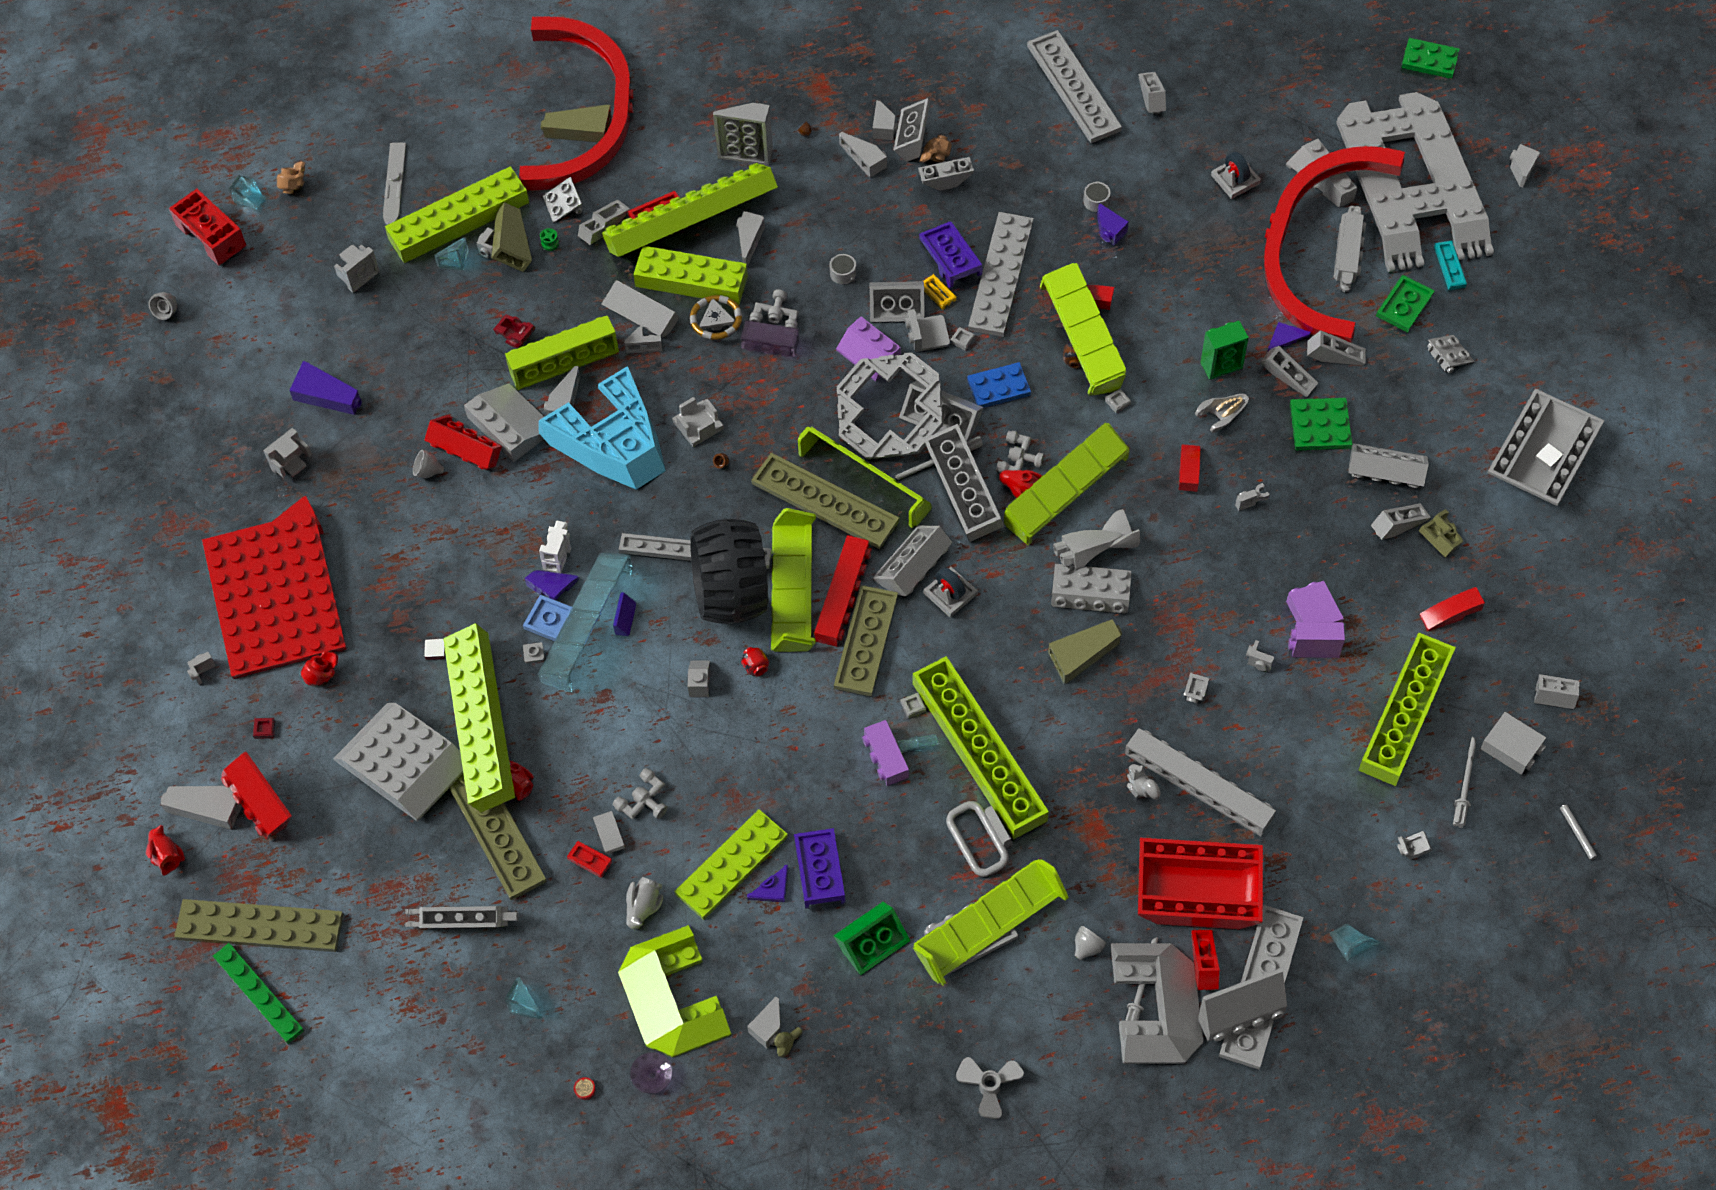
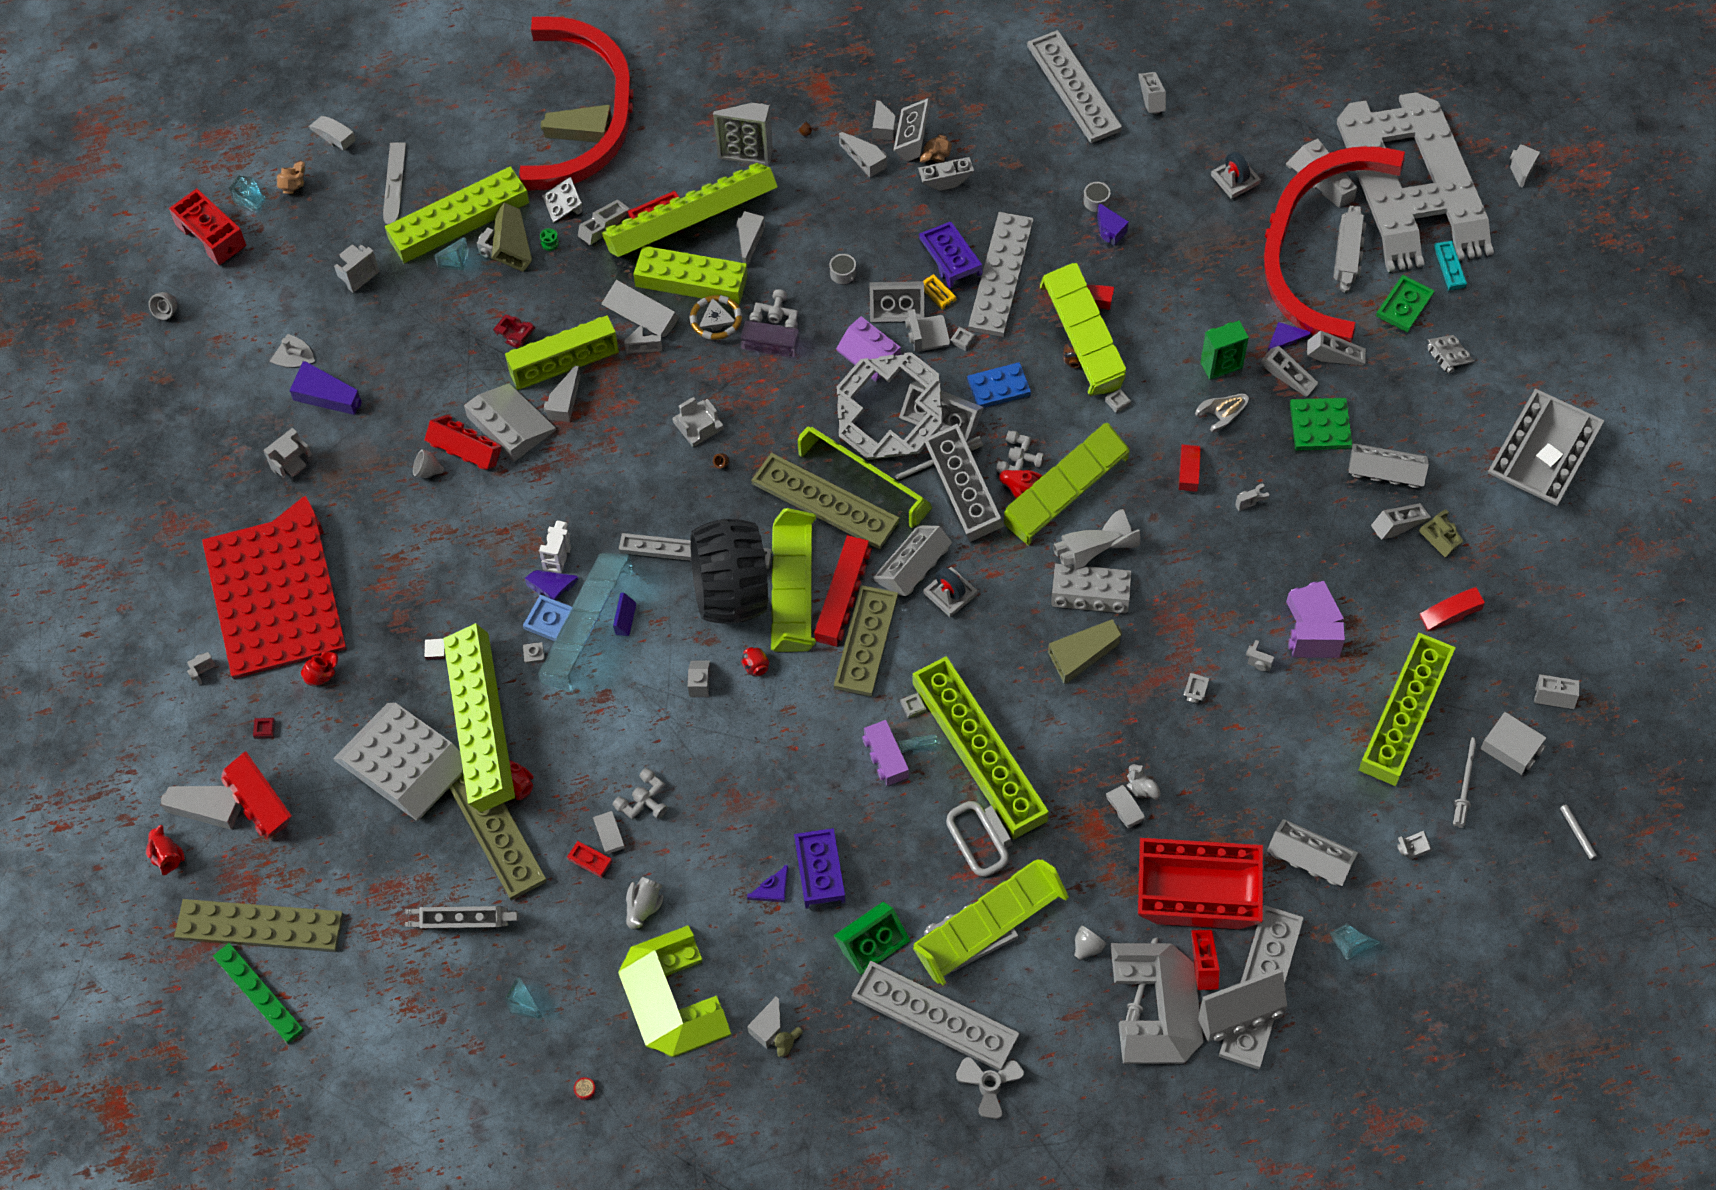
(292, 353): none -> light grey shield
(333, 132): none -> light grey slope
(616, 447): medium azure piece -> none
(647, 1064): clear purple dish -> none
(731, 864): lime plate -> none
(935, 1015): none -> light grey plate
(1125, 806): none -> light grey slope
(1200, 782): light grey brick -> none
(1312, 852): none -> light grey slope
(1430, 58): green plate -> none

